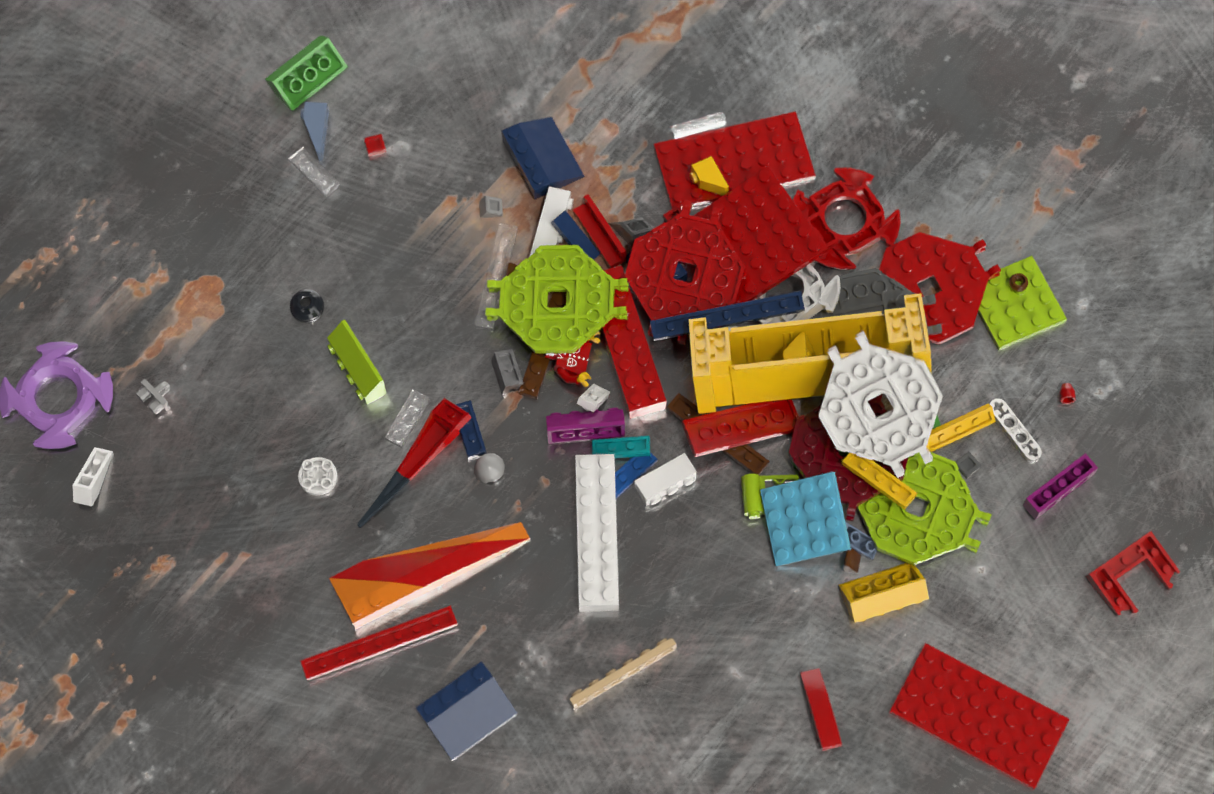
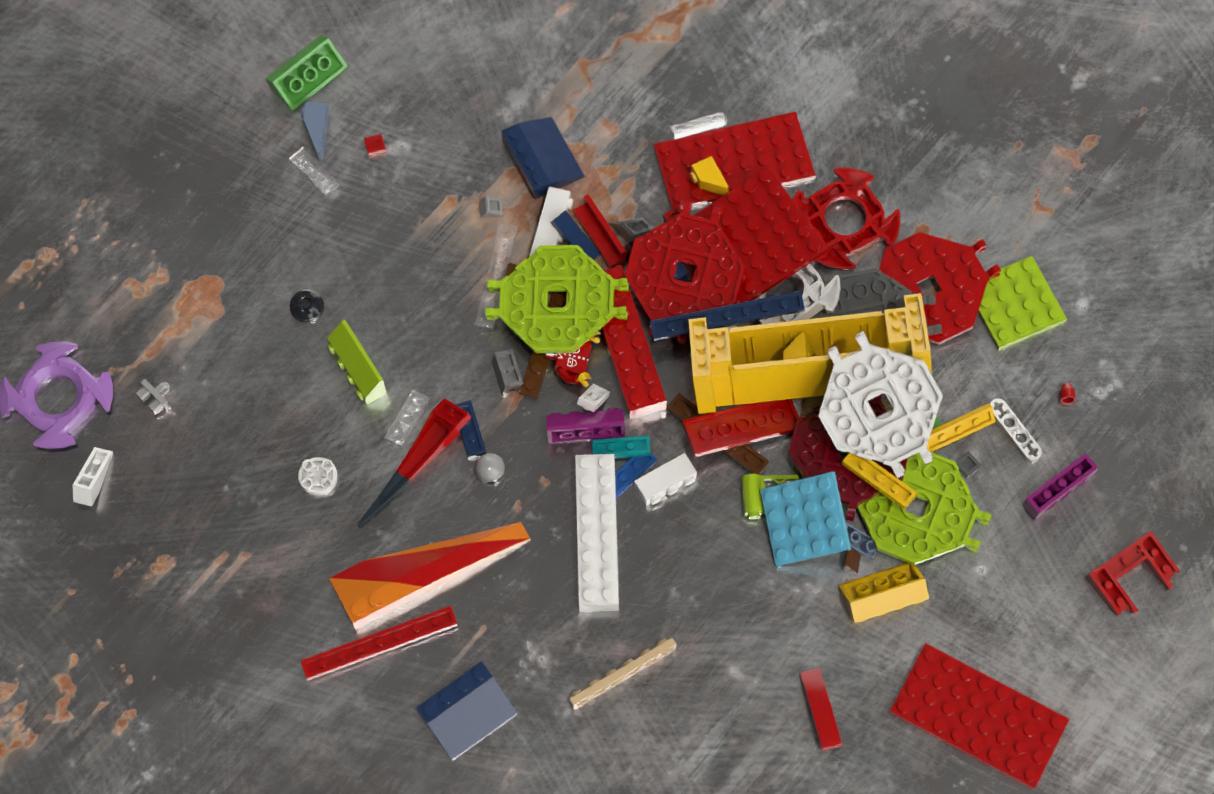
(1021, 278): reddish brown plate -> none

